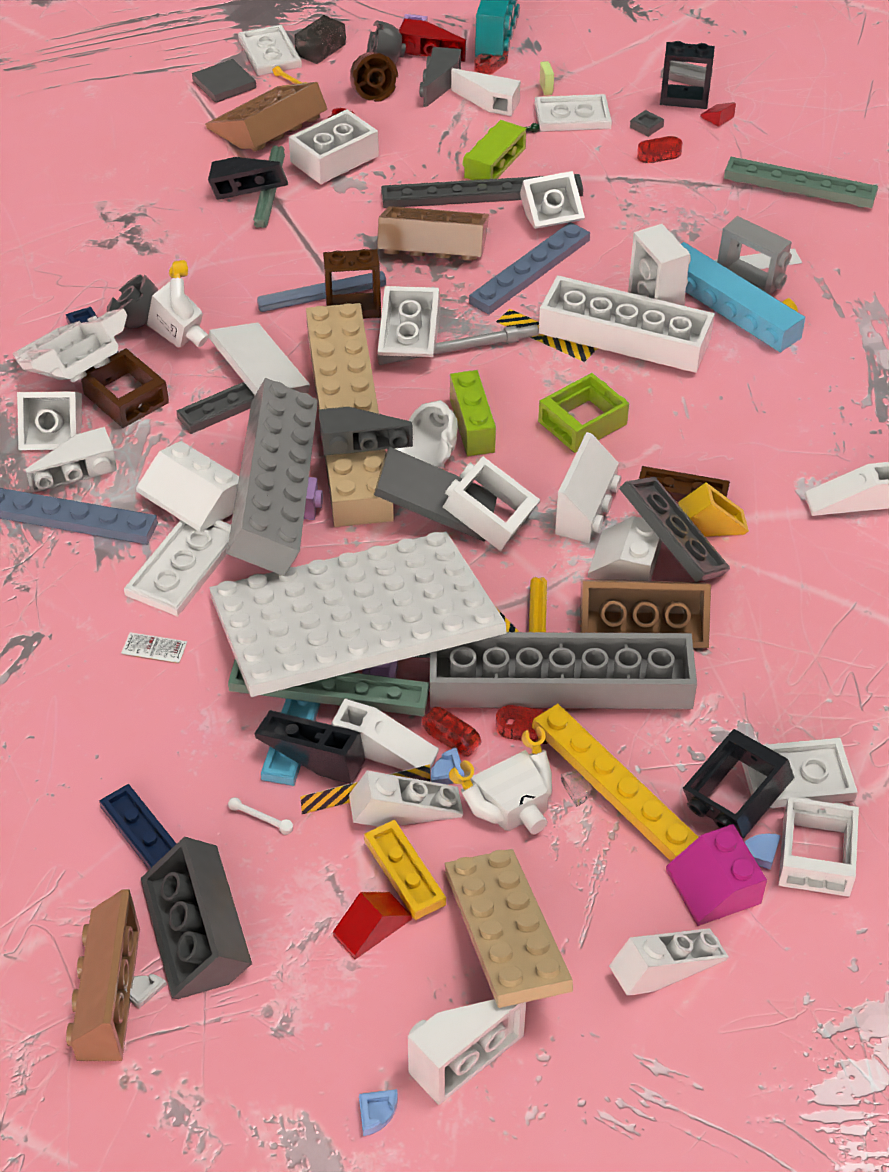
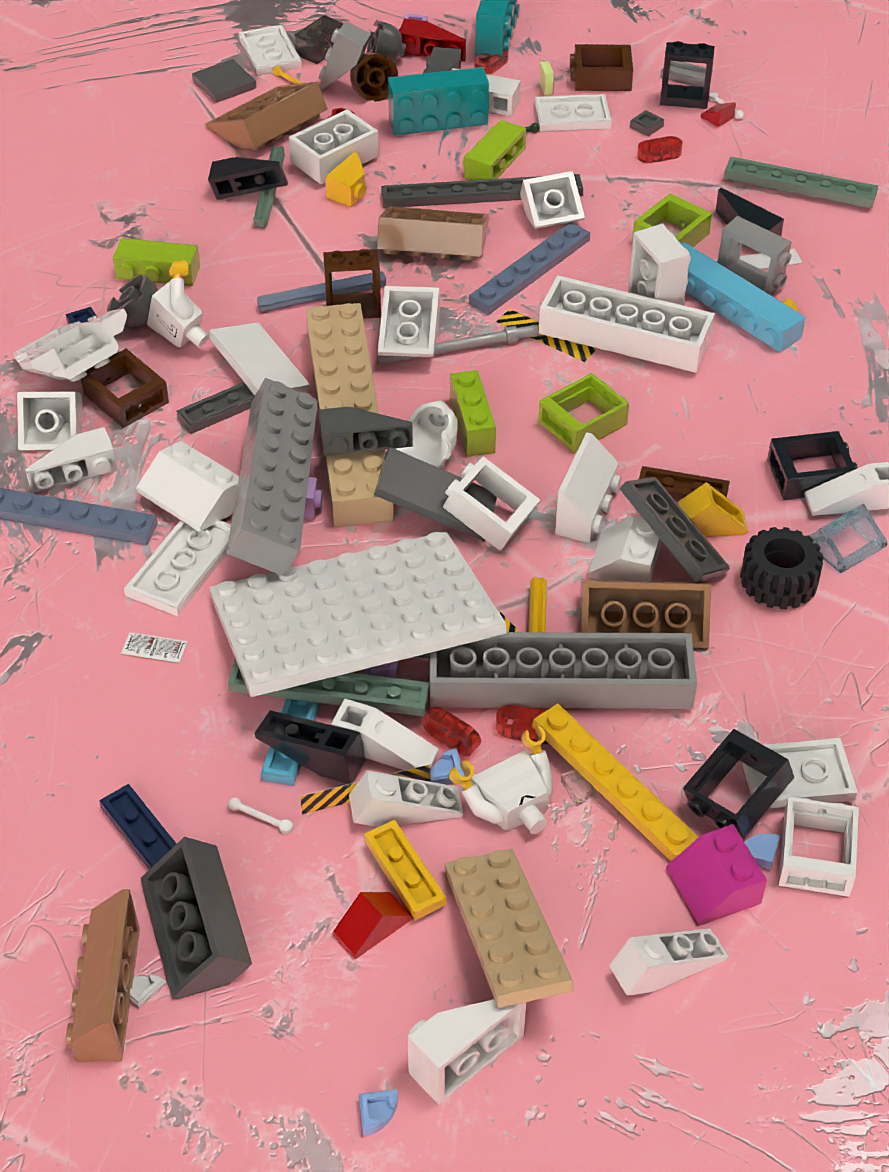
(154, 260): none -> lime brick
(345, 54): none -> light grey slope
(347, 181): none -> yellow slope
(438, 100): none -> teal brick
(601, 67): none -> reddish brown window
(681, 213): none -> lime window
(715, 97): none -> white hinge
(731, 205): none -> black slope
(781, 567): none -> black tyre
(785, 449): none -> black window
(861, 521): none -> clear light blue tile

